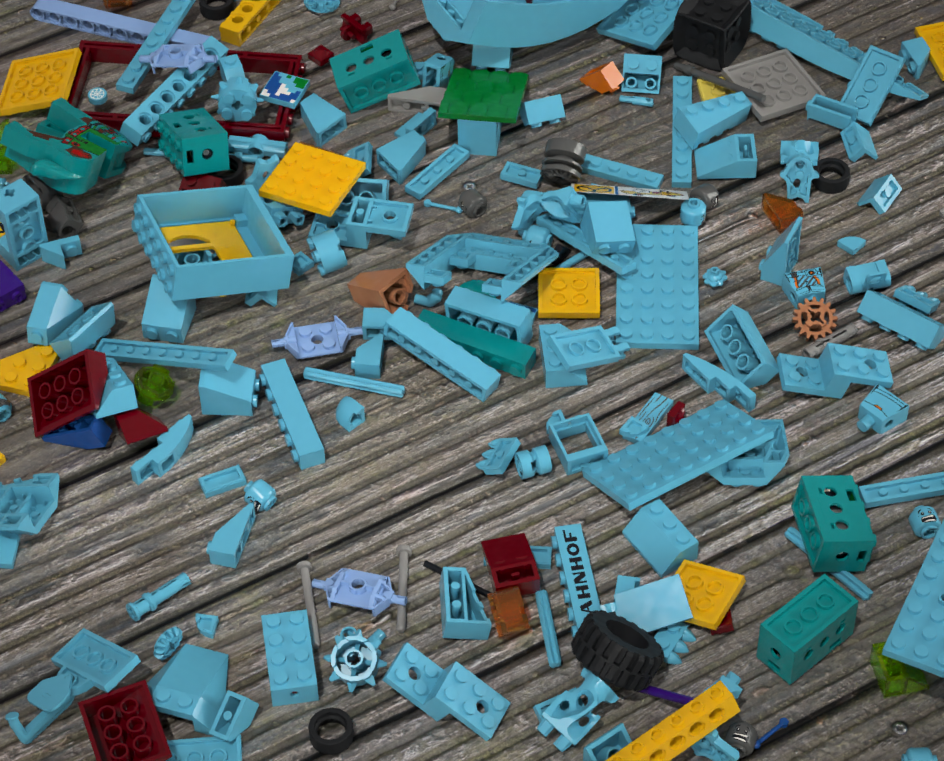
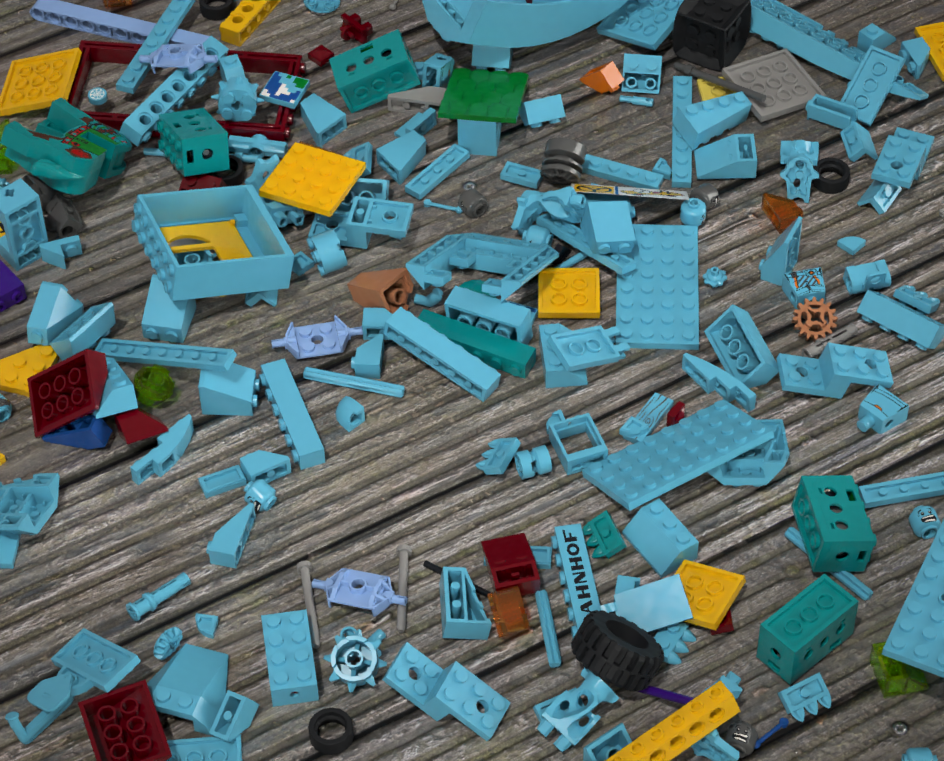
(264, 466): none -> medium azure slope
(604, 536): none -> teal plate
(662, 168): none -> medium azure tile
(805, 695): none -> medium azure plate
(874, 36): none -> medium azure slope
(902, 157): none -> medium azure bracket

